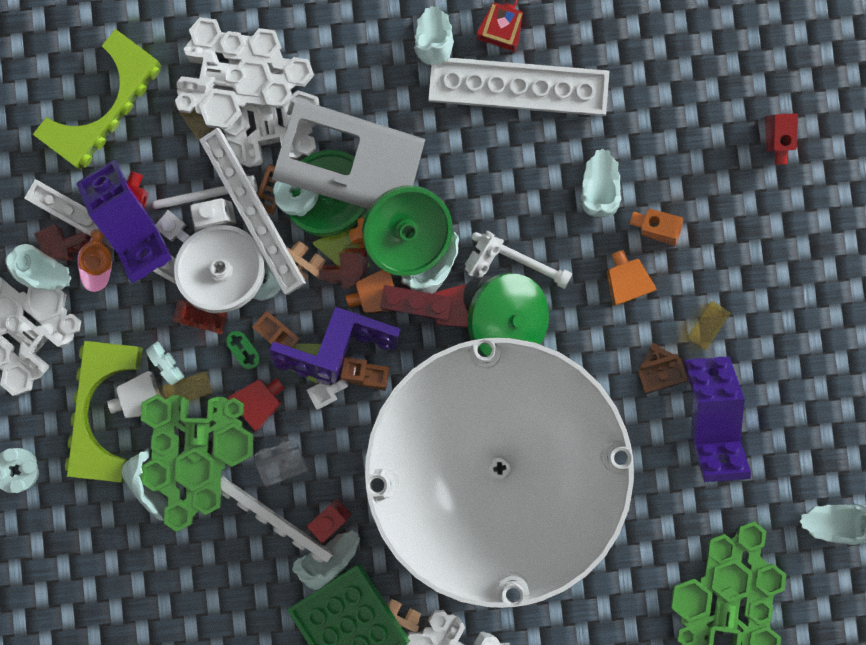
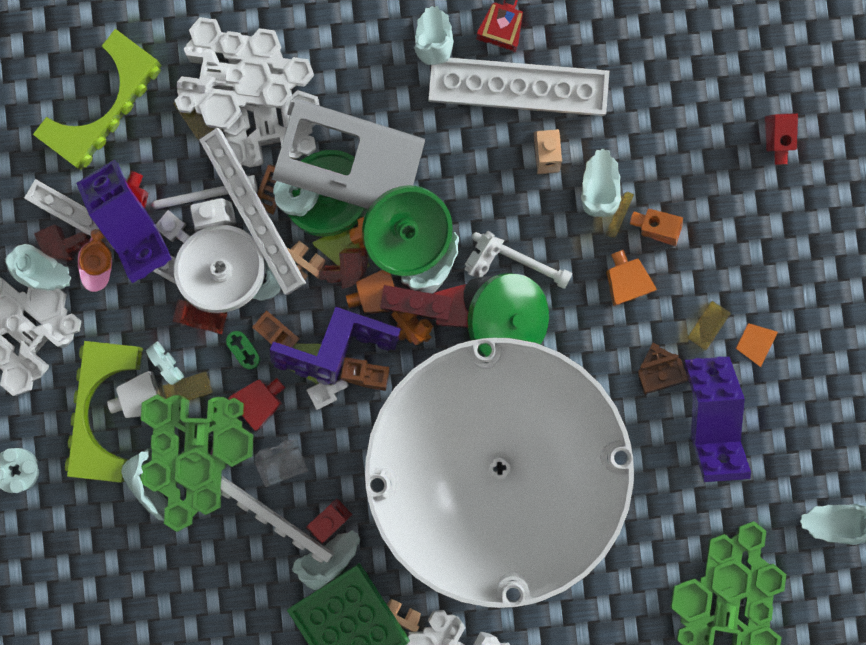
(413, 329): none -> orange hips
(548, 151): none -> light nougat torso
(619, 215): none -> clear yellow tile
(756, 343): none -> orange sticker

